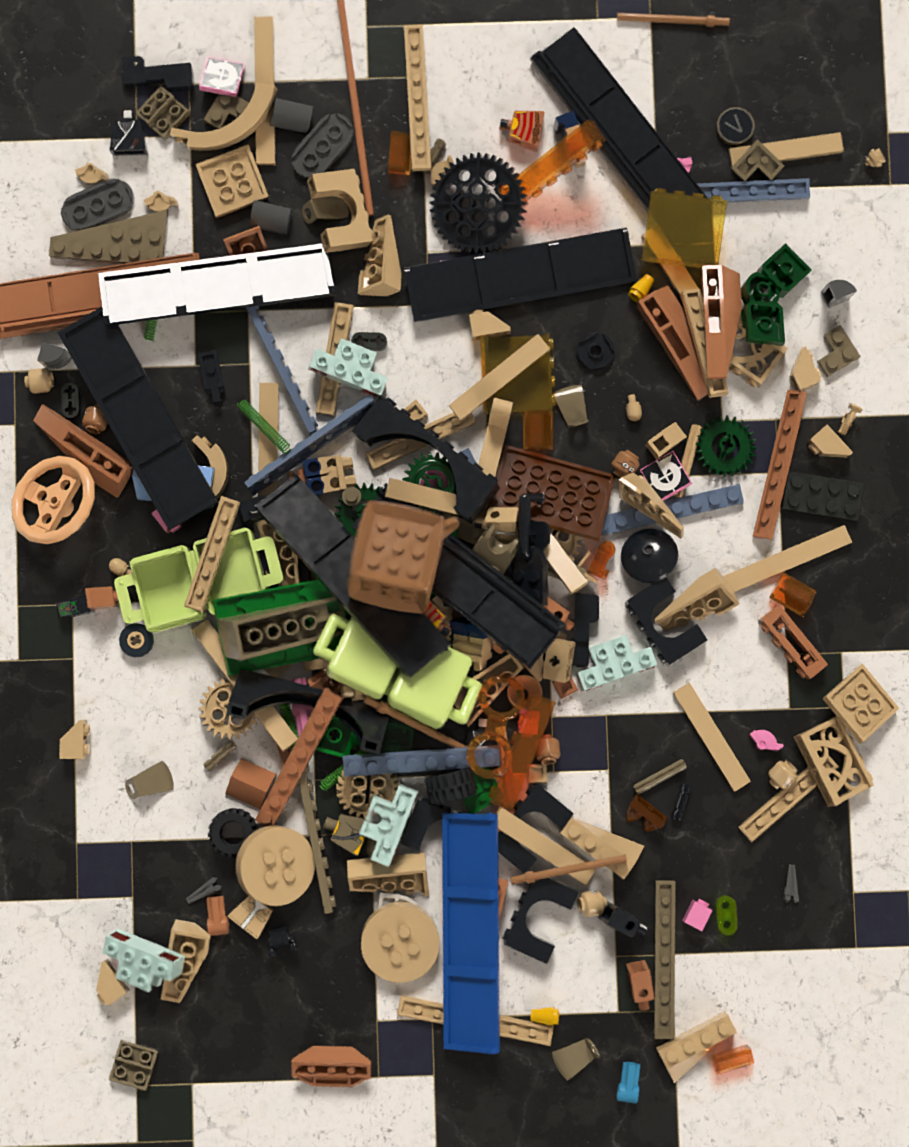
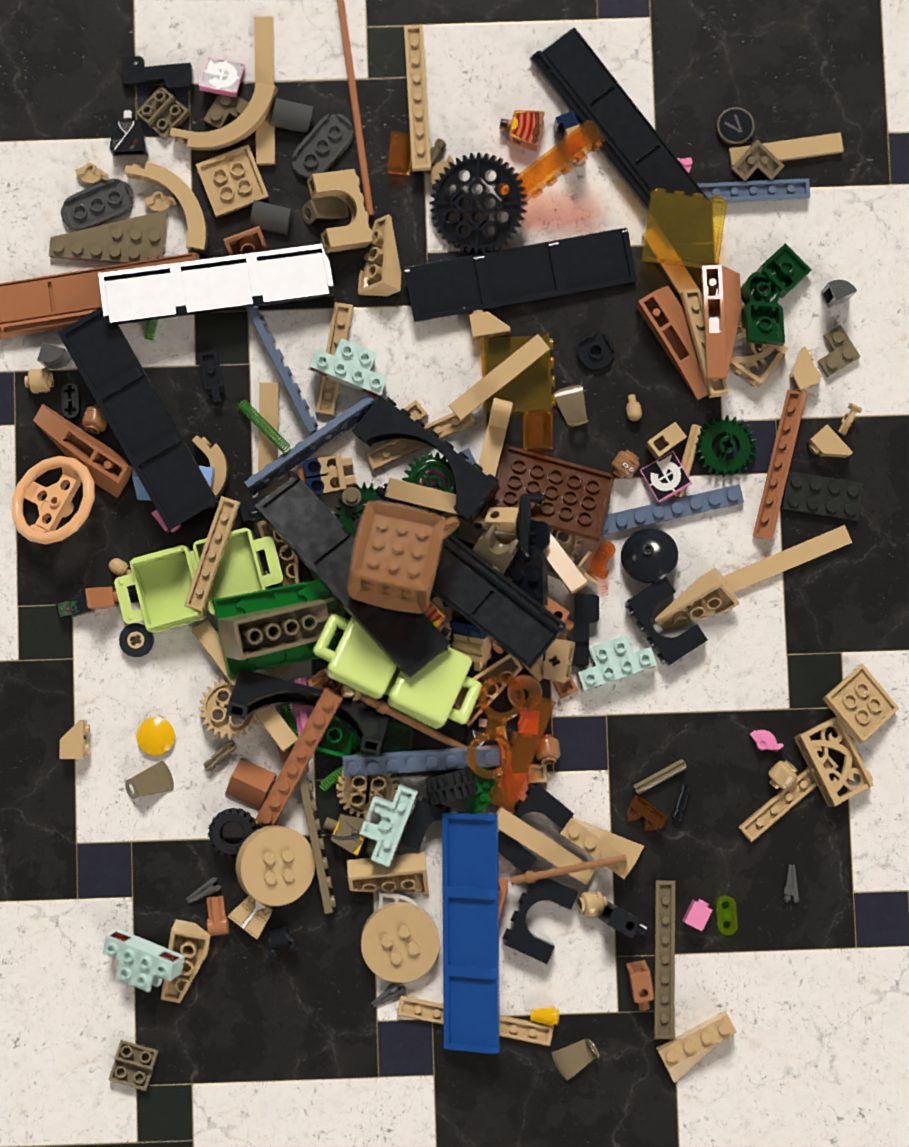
(109, 987): tan slope -> none
(155, 736): none -> yellow dish
(196, 224): none -> tan arch
(315, 664): tan beam -> none
(331, 1066): nougat wedge -> none
(370, 336): pearl dark grey beam -> none
(391, 992): none -> dark grey piece
(628, 1087): dark azure piece -> none
(641, 288): yellow cone -> none
(641, 496): tan wedge -> none
(709, 21): medium nougat bar -> none
(711, 737): tan tile -> none
(732, 1059): clear orange brick -> none
(791, 655): nougat brick -> none
(793, 594): clear orange brick -> none
(875, 158): tan plate -> none

